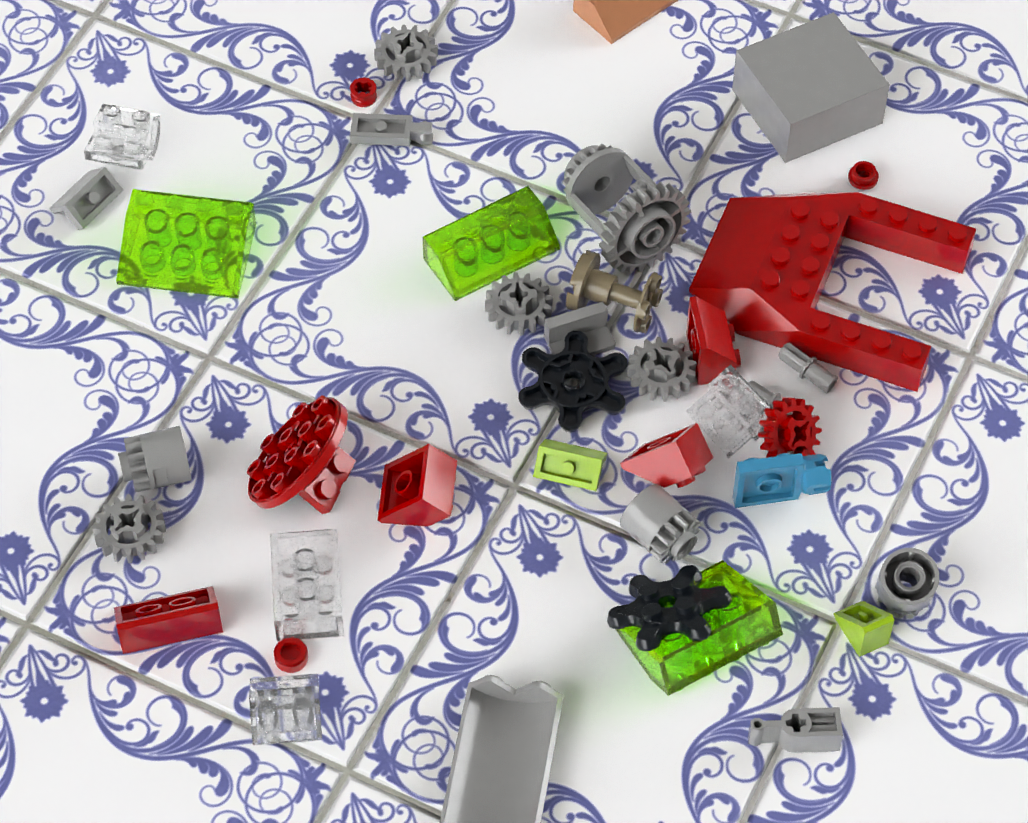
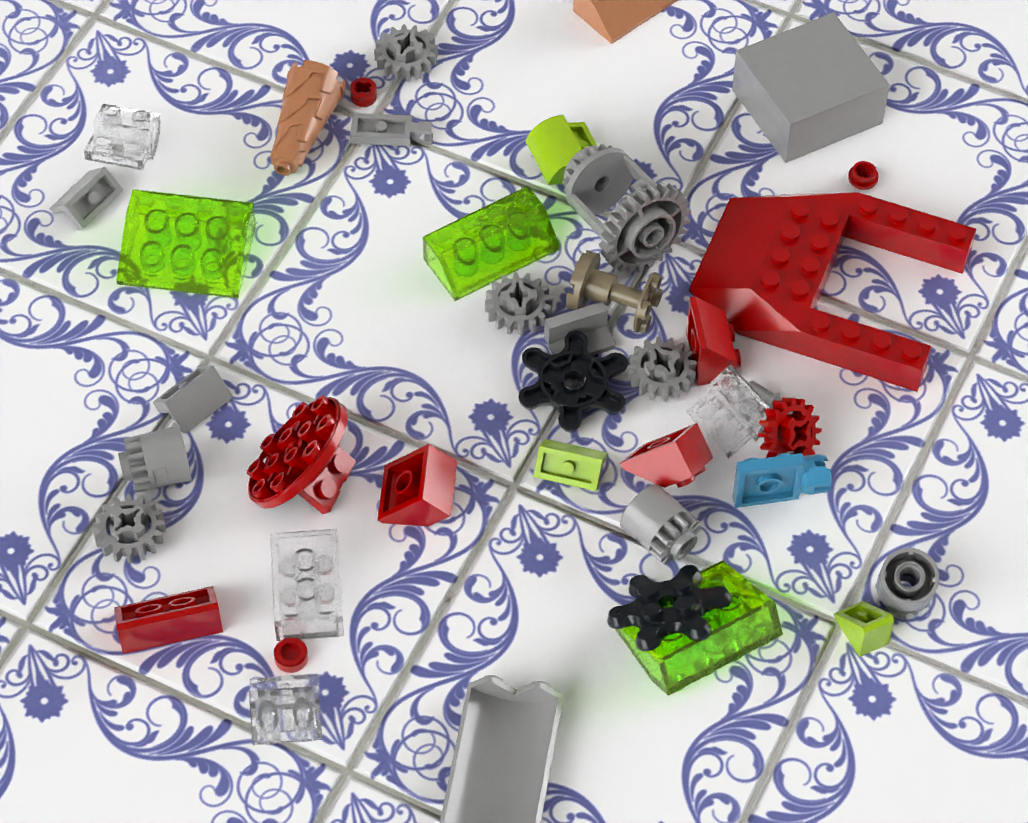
(194, 397): none -> light grey panel
(306, 107): none -> nougat cone
(555, 143): none -> lime brick
(807, 367): light grey axle -> none
(815, 730): light grey piece -> none

